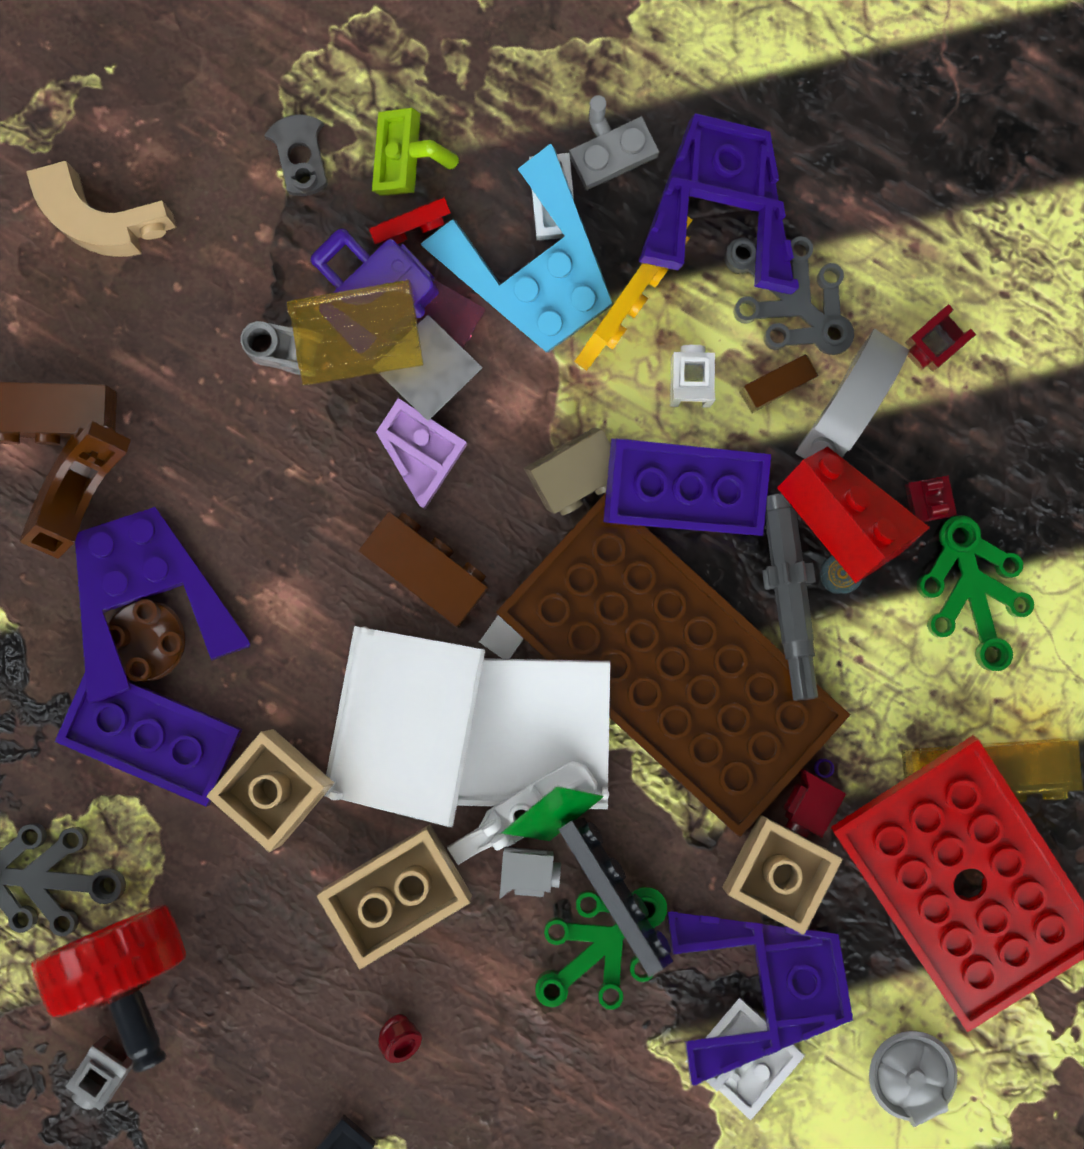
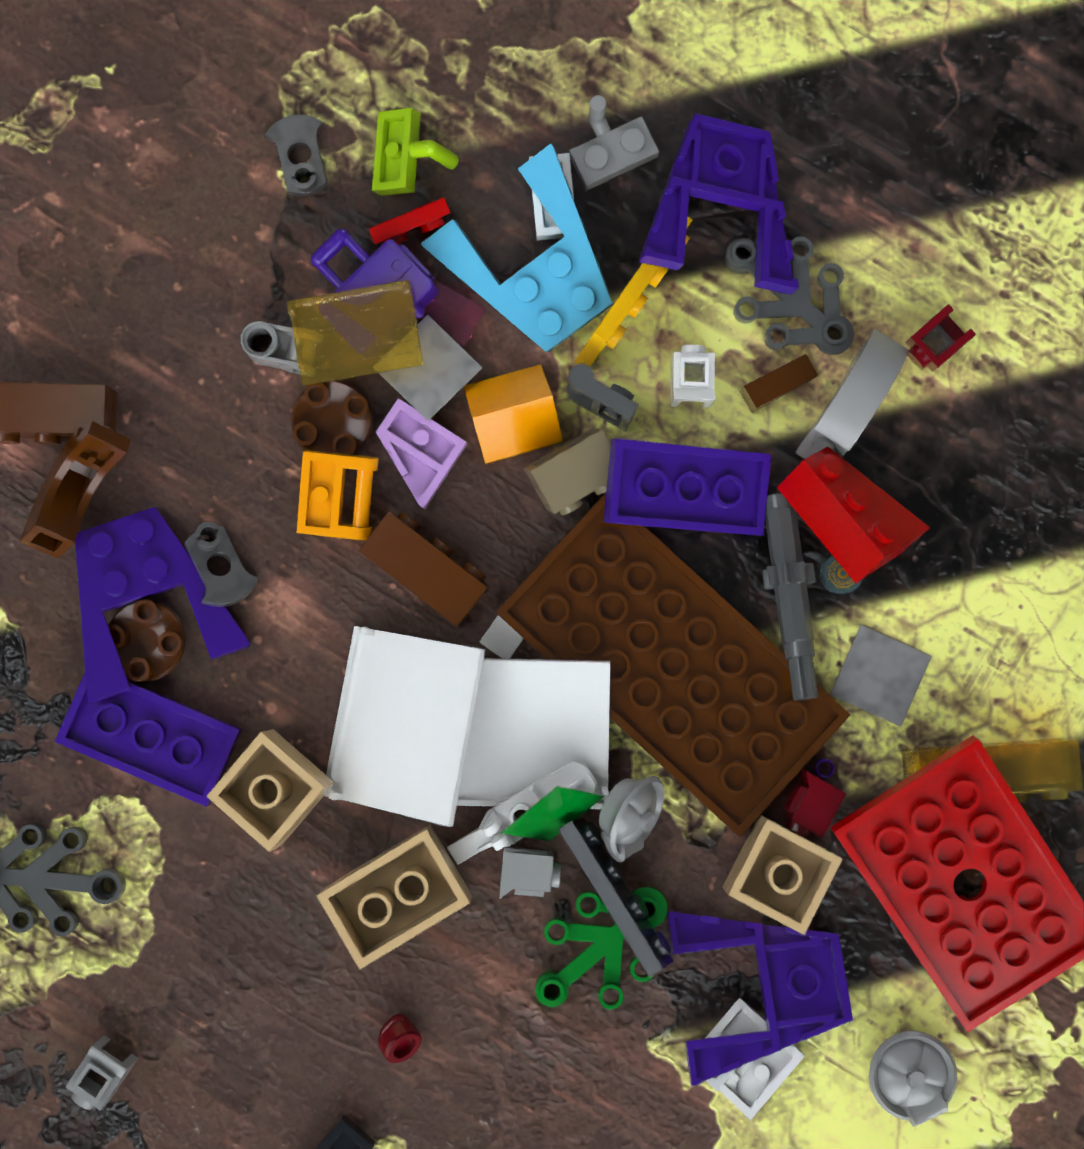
(63, 202): tan arch -> none
(112, 970): red wheel -> none
(219, 589): none -> flat silver piece
(324, 491): none -> light orange plate
(331, 418): none -> reddish brown dish
(513, 413): none -> light orange slope
(608, 403): none -> dark grey plate
(630, 815): none -> light grey piece
(880, 675): none -> flat silver sticker
(931, 499): dark red tile -> none
(974, 587): green plant -> none

